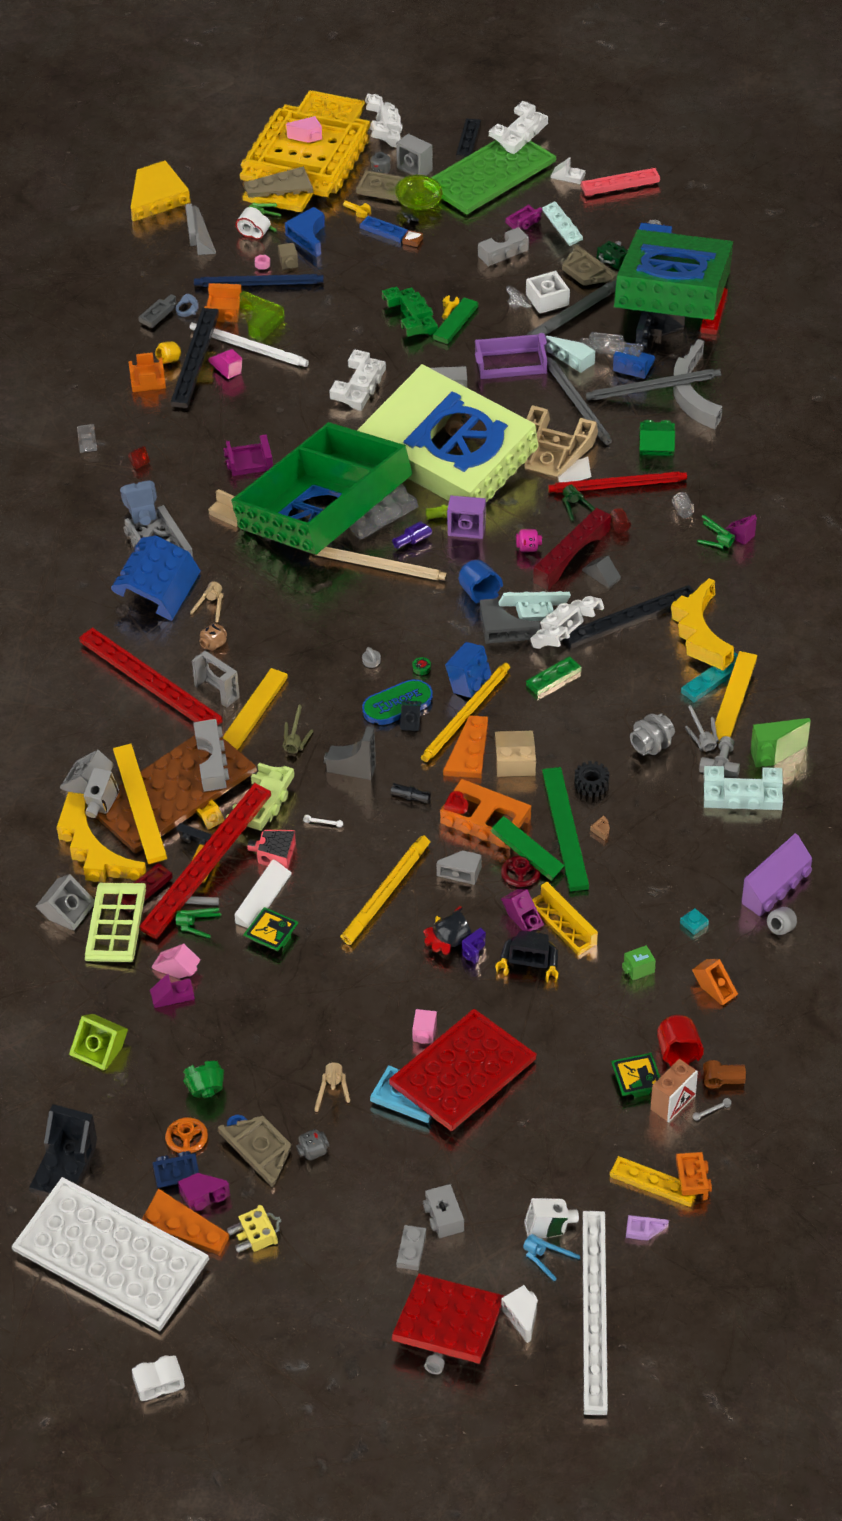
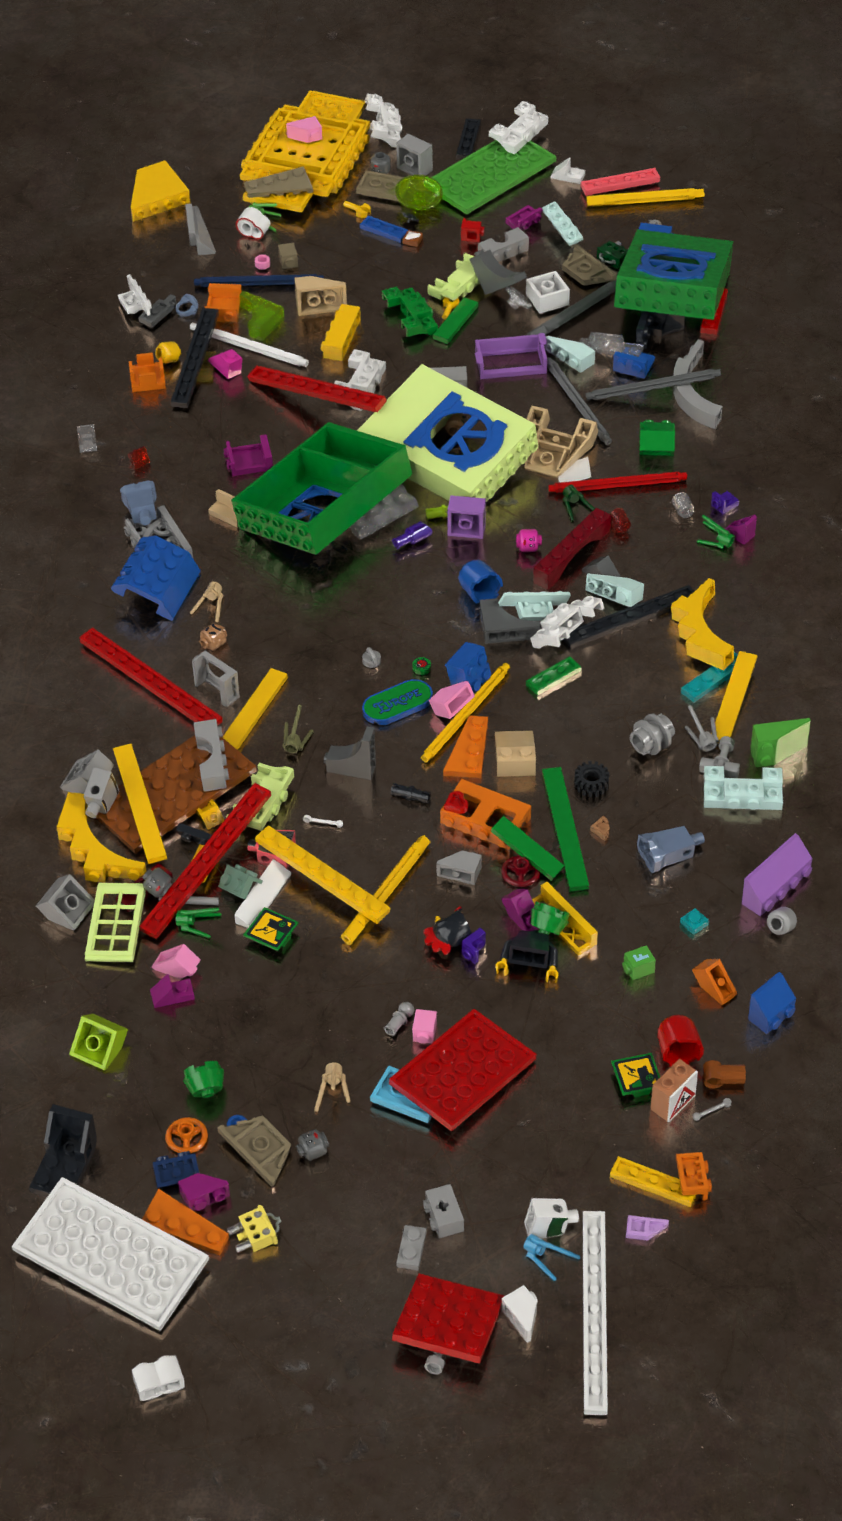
(134, 300): none -> white bracket
(157, 882): none -> dark grey head
(238, 880): none -> sand green bracket
(304, 228): blue arch -> none
(317, 388): none -> red plate
(319, 295): none -> tan slope
(322, 874): none -> yellow plate
(341, 332): none -> yellow brick
(382, 563): tan piece -> none
(399, 1017): none -> light grey pin
(410, 715): black bracket -> none
(451, 699): none -> bright pink slope
(459, 282): none -> yellowish green bracket
(471, 230): none -> red brick
(491, 273): none -> dark grey arch
(548, 919): none -> green cone
(618, 589): none -> light aqua slope
(644, 197): none -> yellow piece
(667, 847): none -> sand blue piece
(724, 502): none -> dark purple bracket
(772, 1004): none -> blue slope

